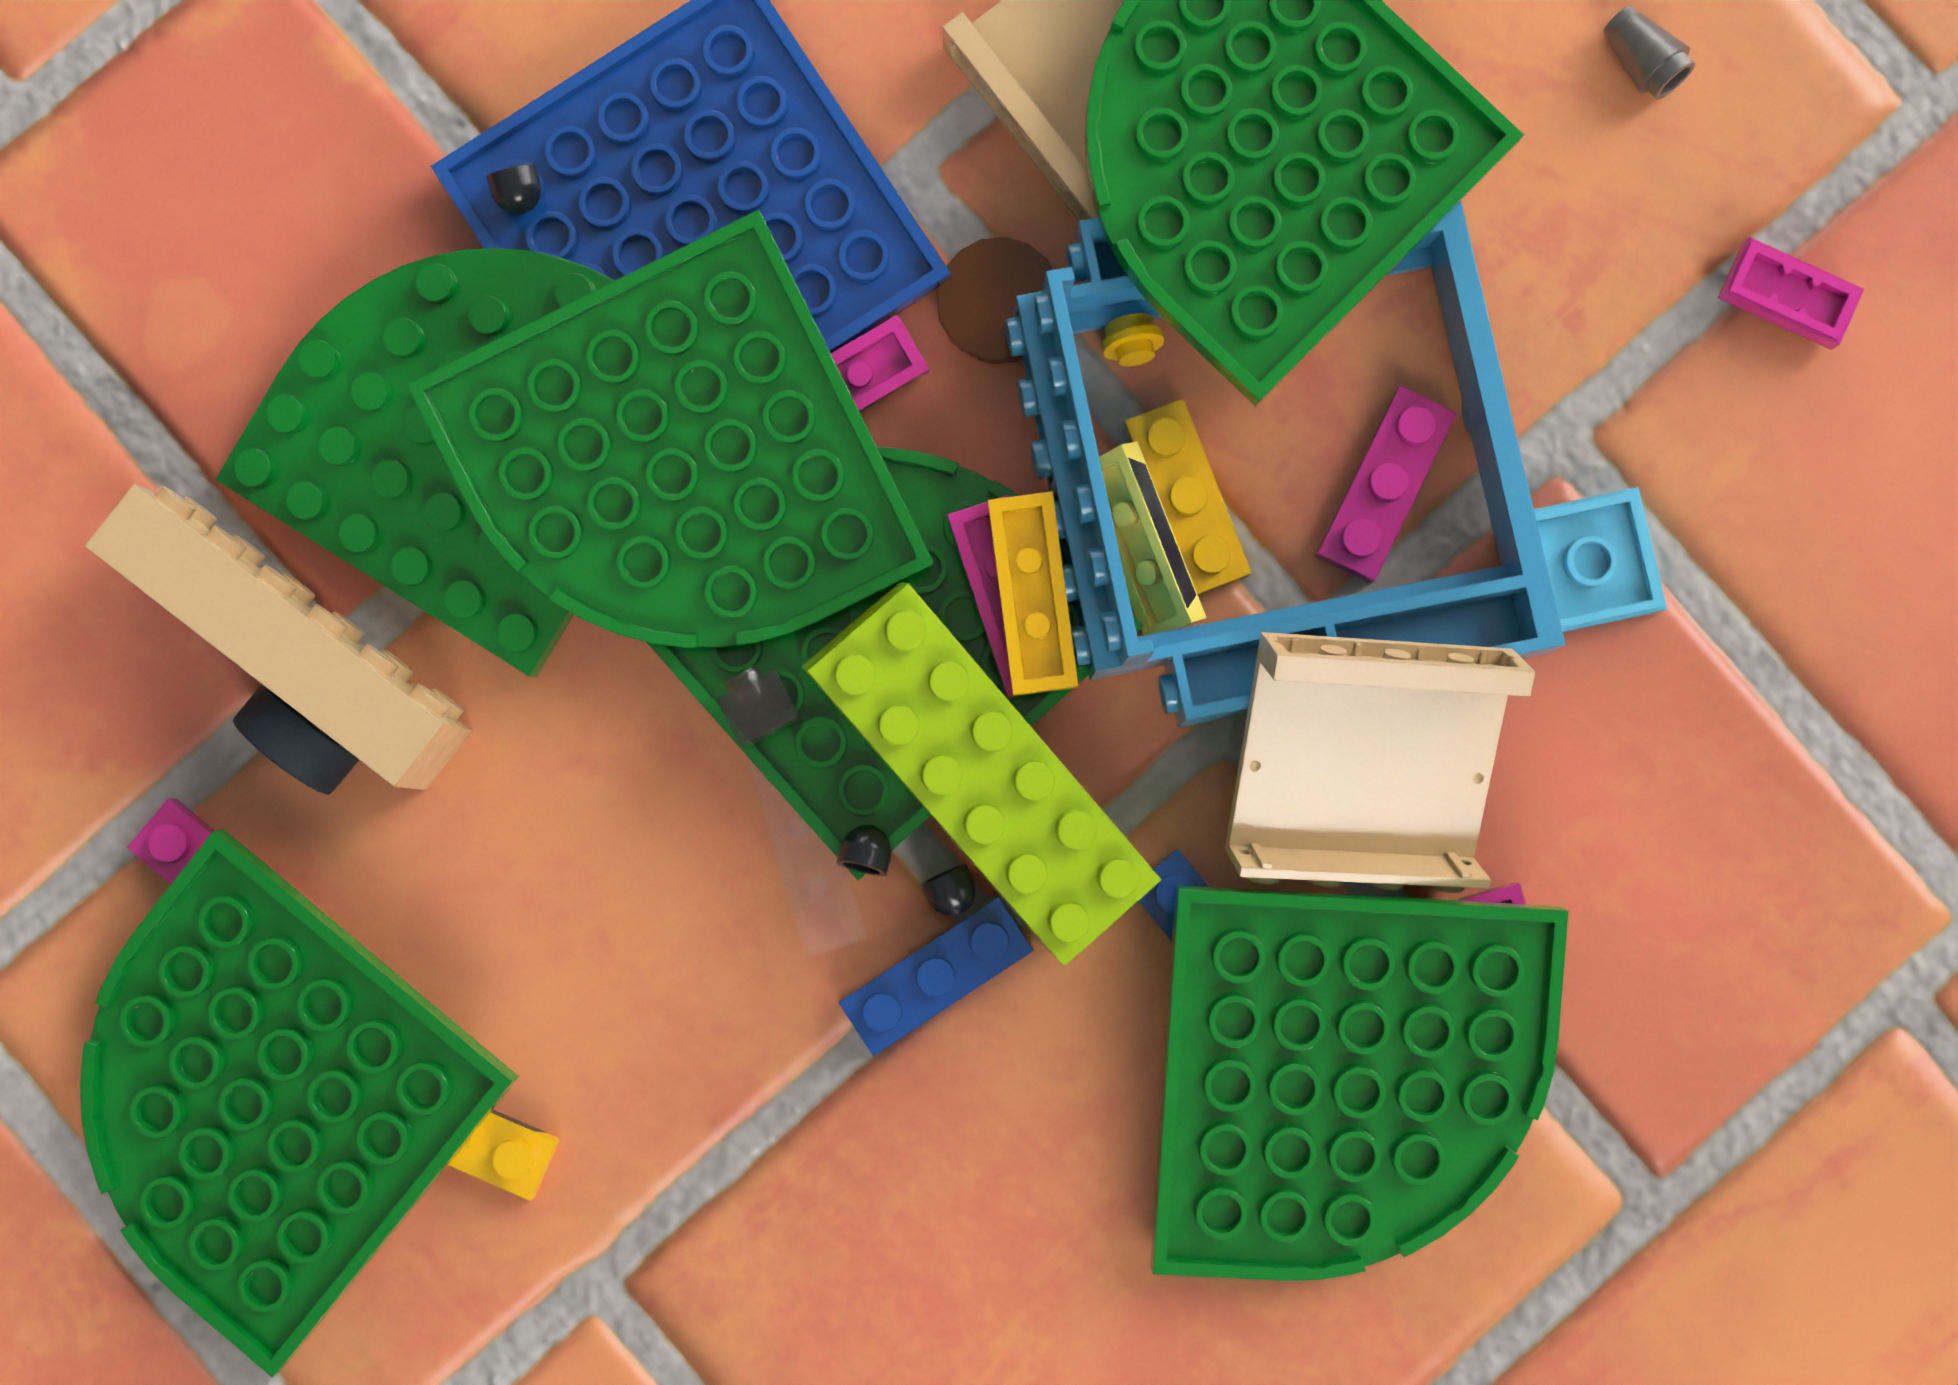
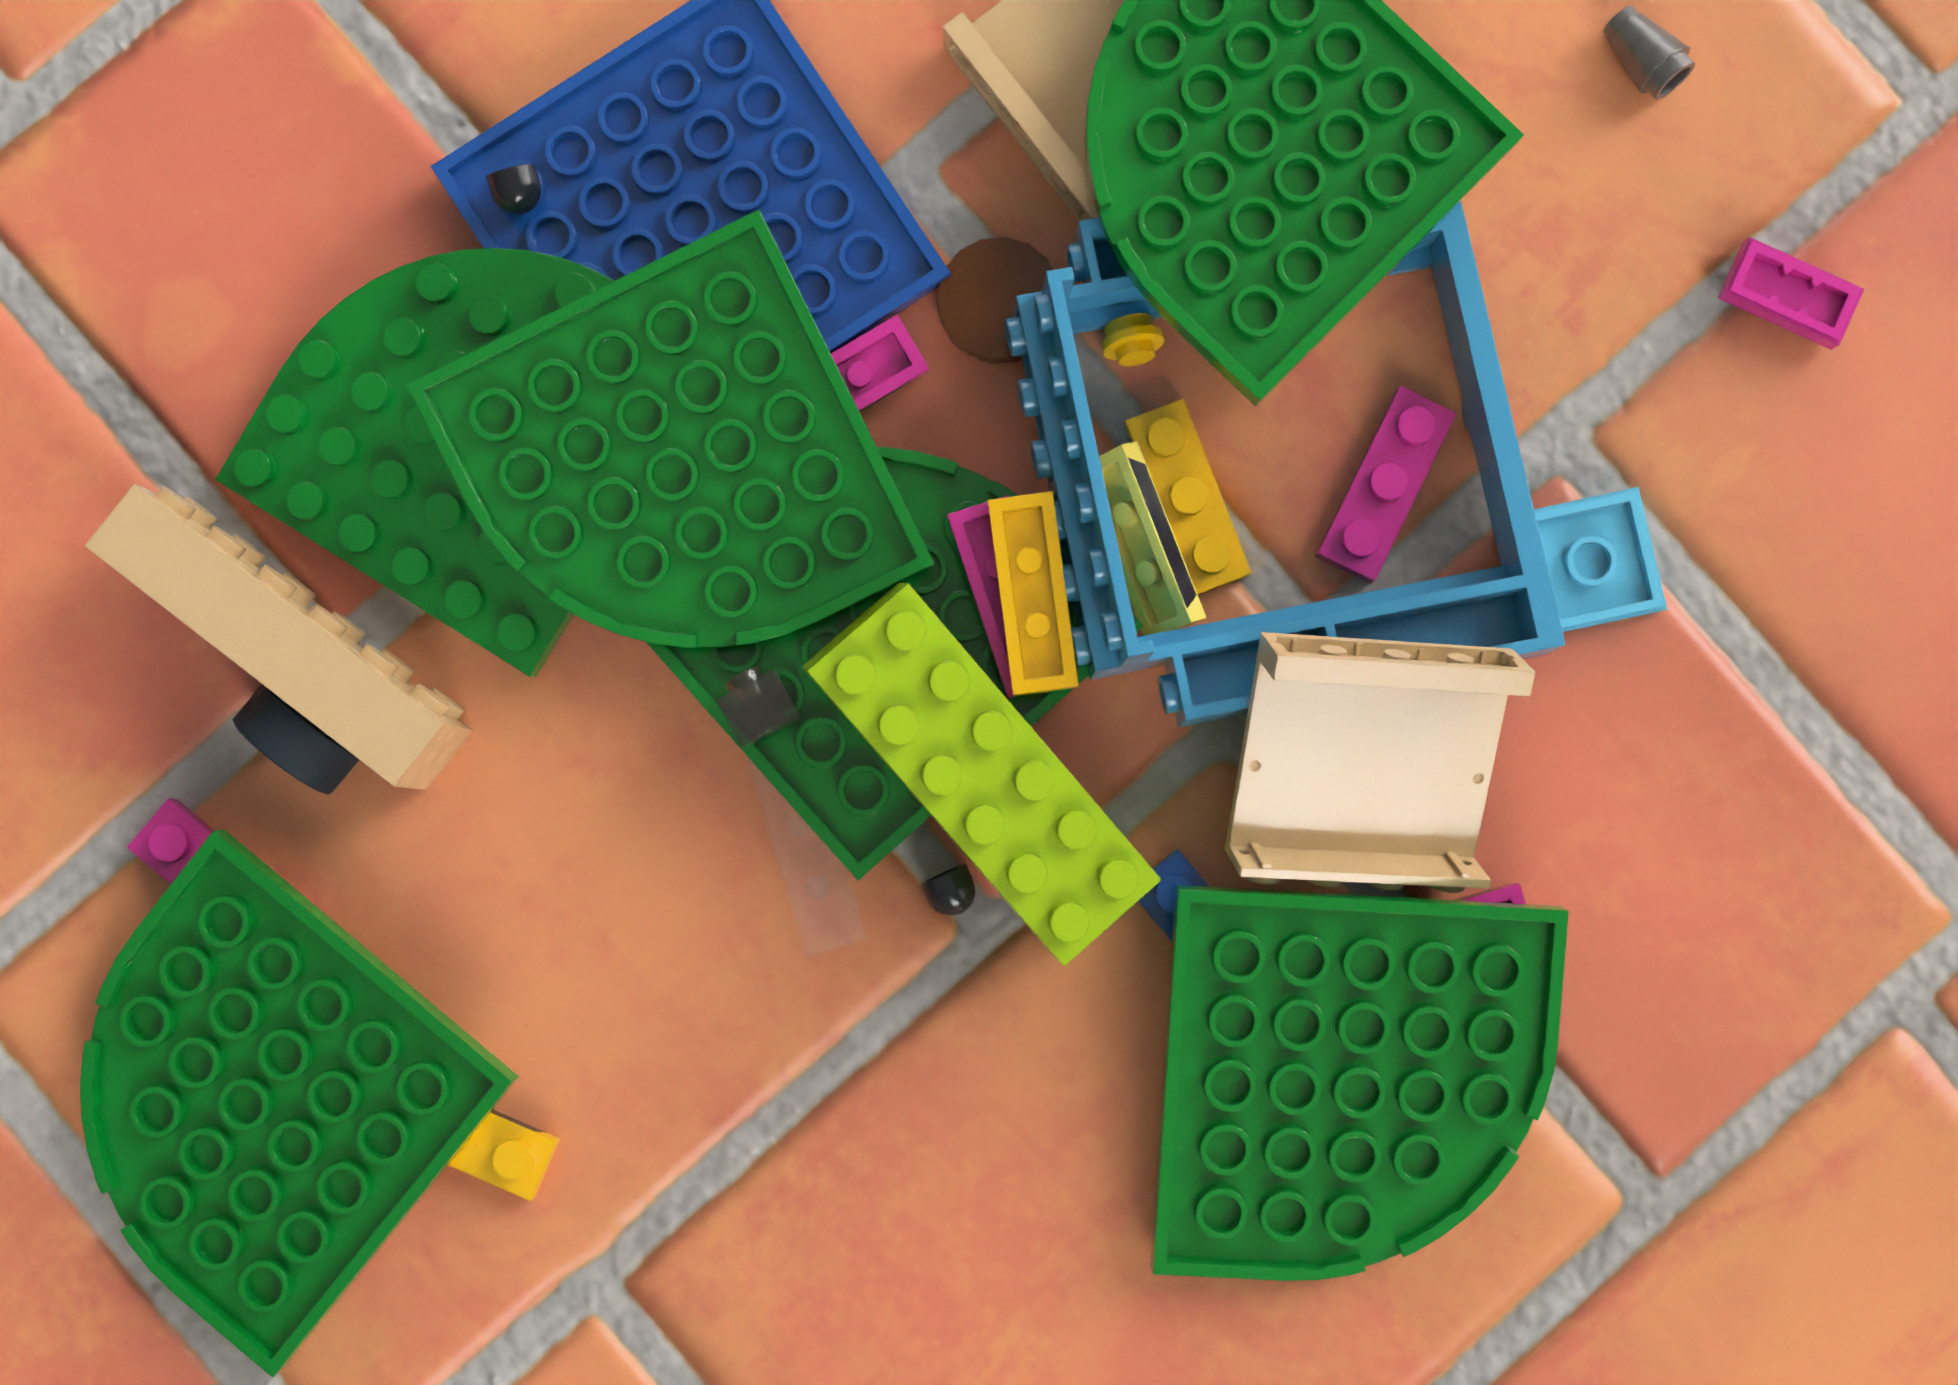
(865, 851): black hinge -> none
(935, 976): blue plate -> none

